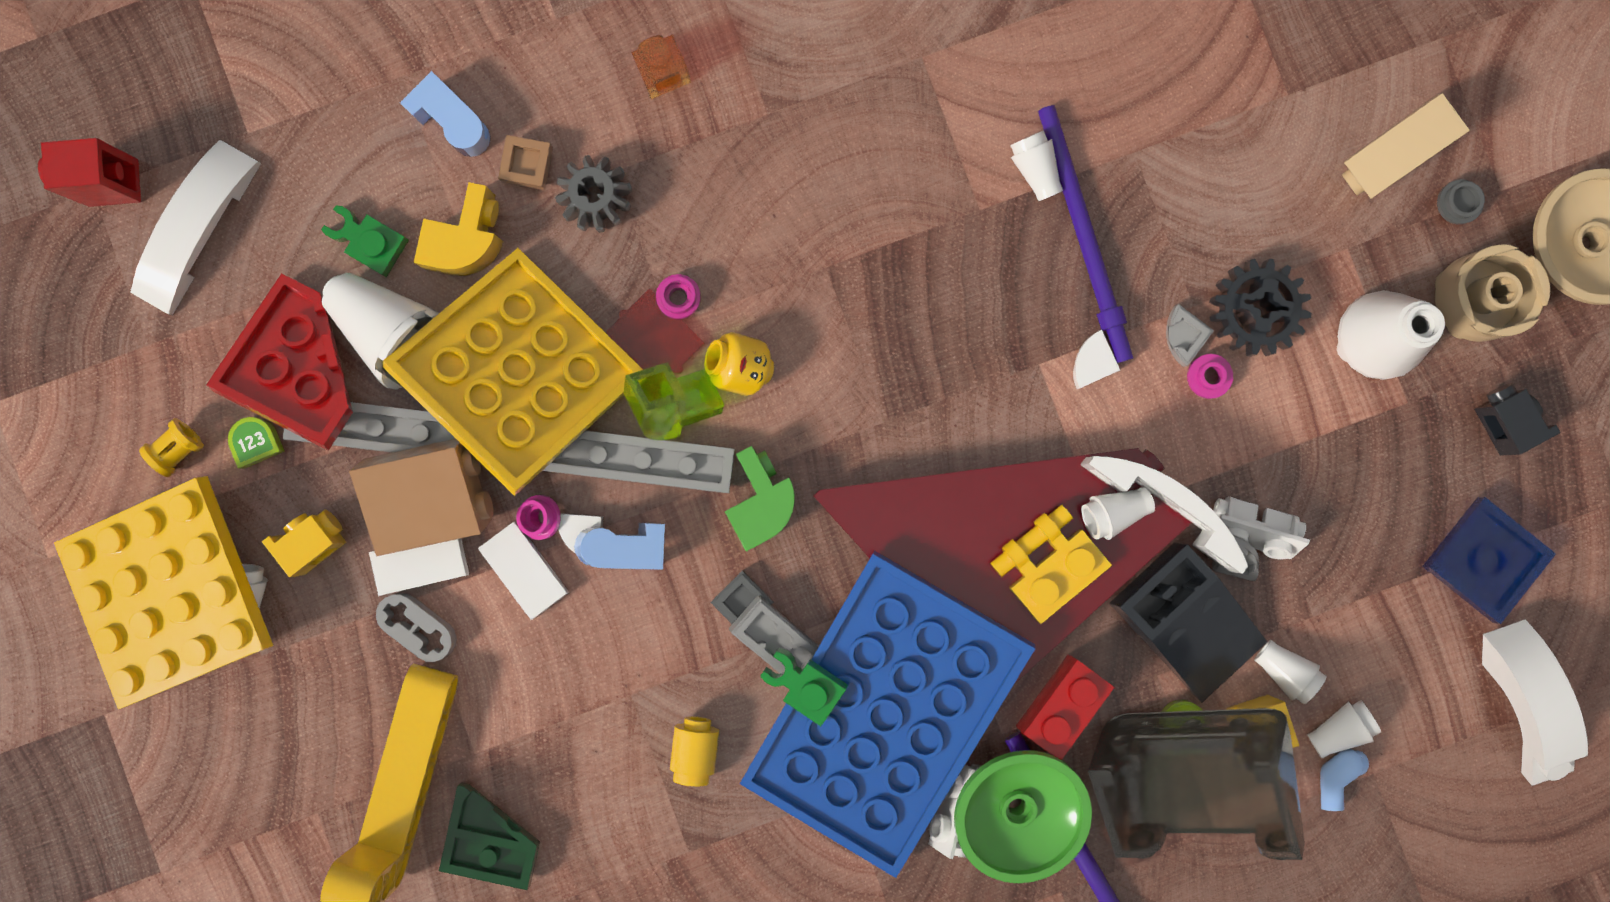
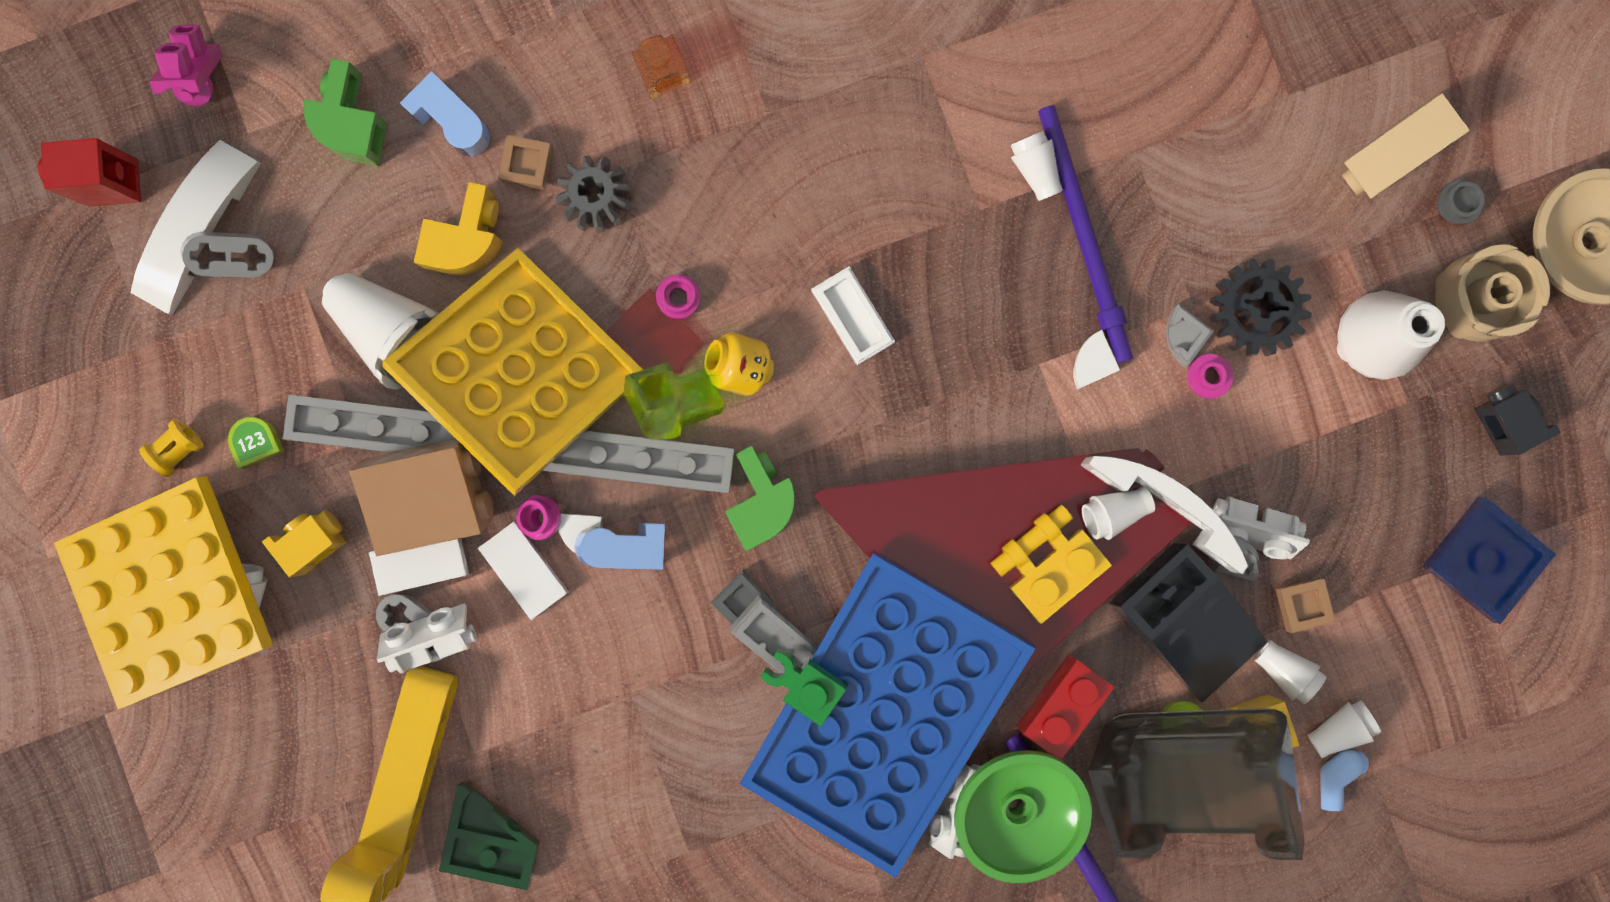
(186, 65): none -> dark pink hips
(226, 265): none -> light grey beam
(288, 365): red plate -> none
(337, 124): none -> bright green brick
(369, 242): green plate -> none
(408, 644): none -> white hinge
(694, 751): yellow brick -> none
(853, 316): none -> white tile
(1305, 605): none -> medium nougat plate
(1541, 699): white arch -> none

